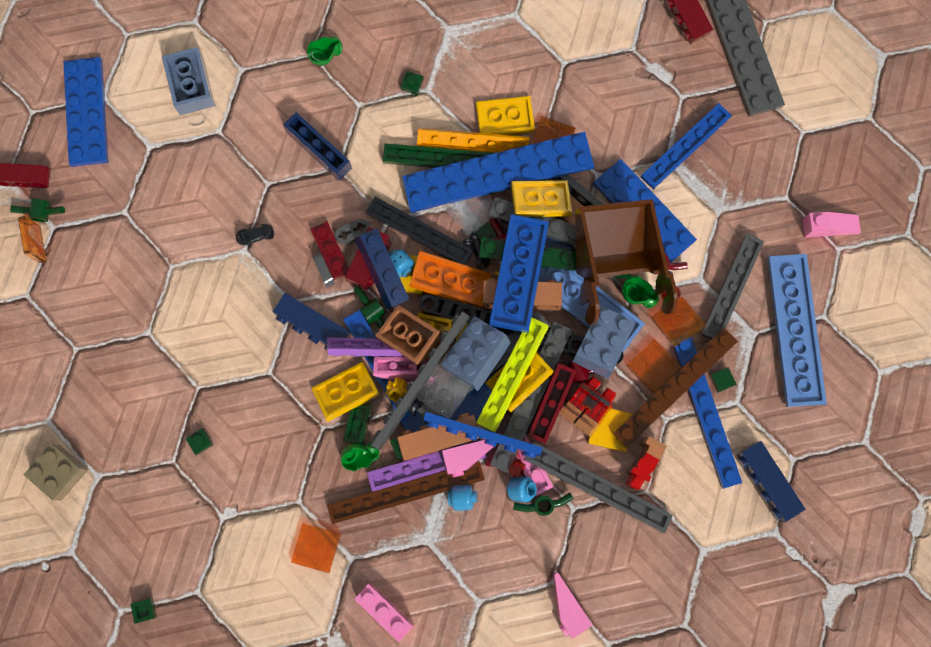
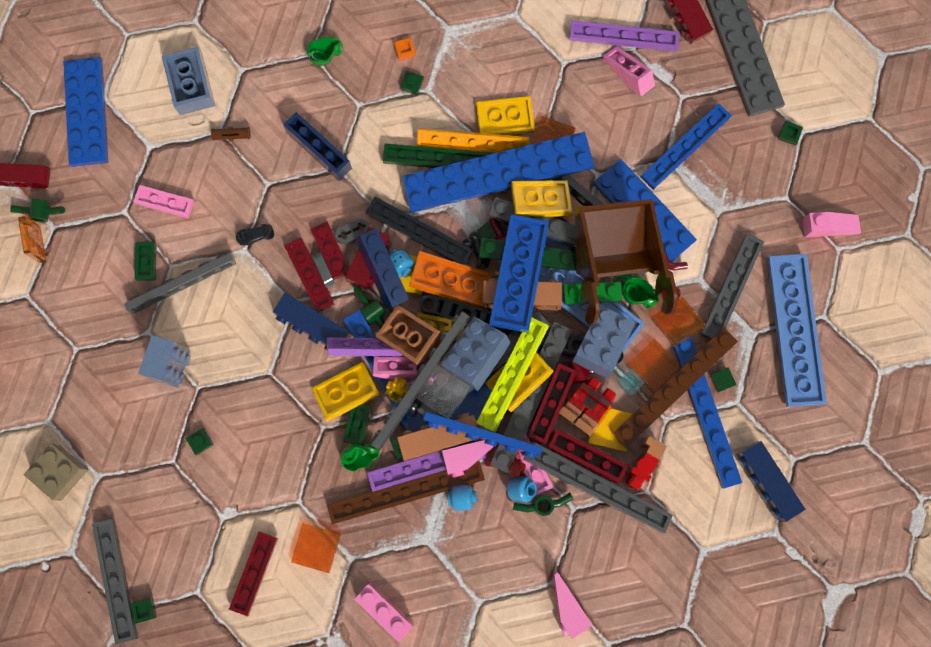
(114, 581): none -> dark grey plate
(145, 261): none -> dark green plate
(164, 201): none -> bright pink plate
(165, 361): none -> sand blue brick
(176, 285): none -> dark grey plate
(230, 133): none -> reddish brown pin
(253, 573): none -> dark red plate
(309, 275): none -> dark red plate
(404, 48): none -> orange tile
(587, 456): none -> dark red brick
(606, 292): none -> green plate
(624, 36): none -> medium lavender plate
(630, 70): none -> bright pink slope
(630, 382): none -> clear light blue plate
(790, 133): none -> dark green plate

